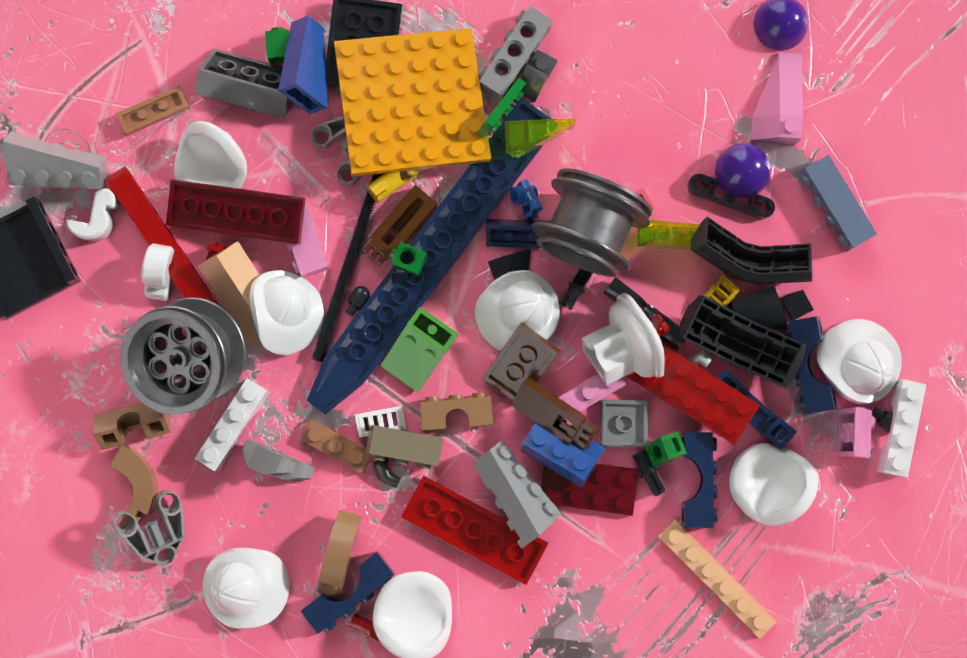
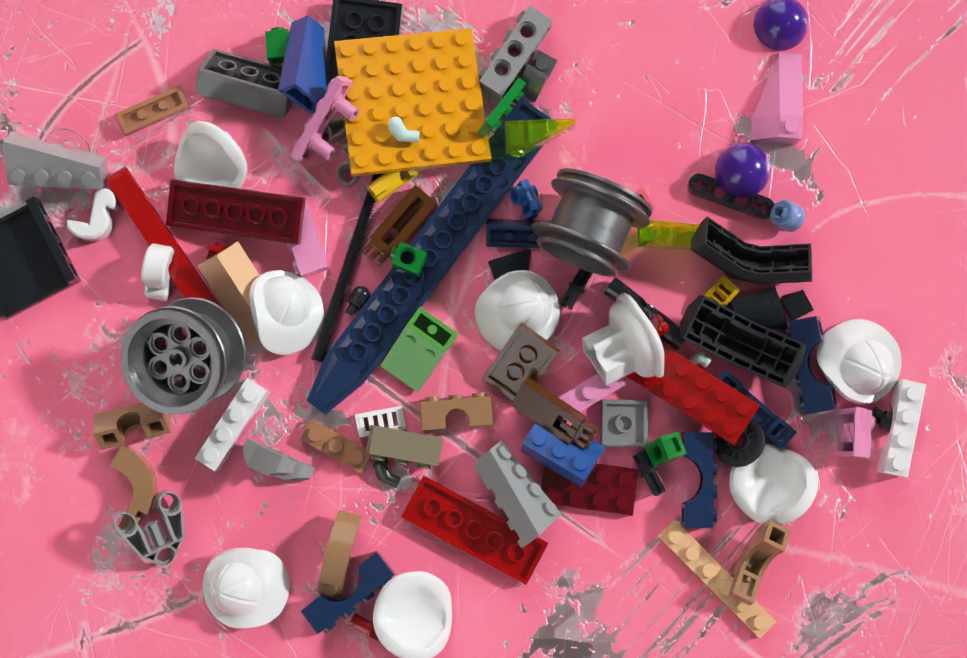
(325, 110): none -> bright pink plate
(400, 132): none -> light aqua arm
(748, 452): none -> black wheel
(754, 559): none -> medium nougat arch
(787, 215): none -> medium blue piece
(837, 203): sand blue brick -> none

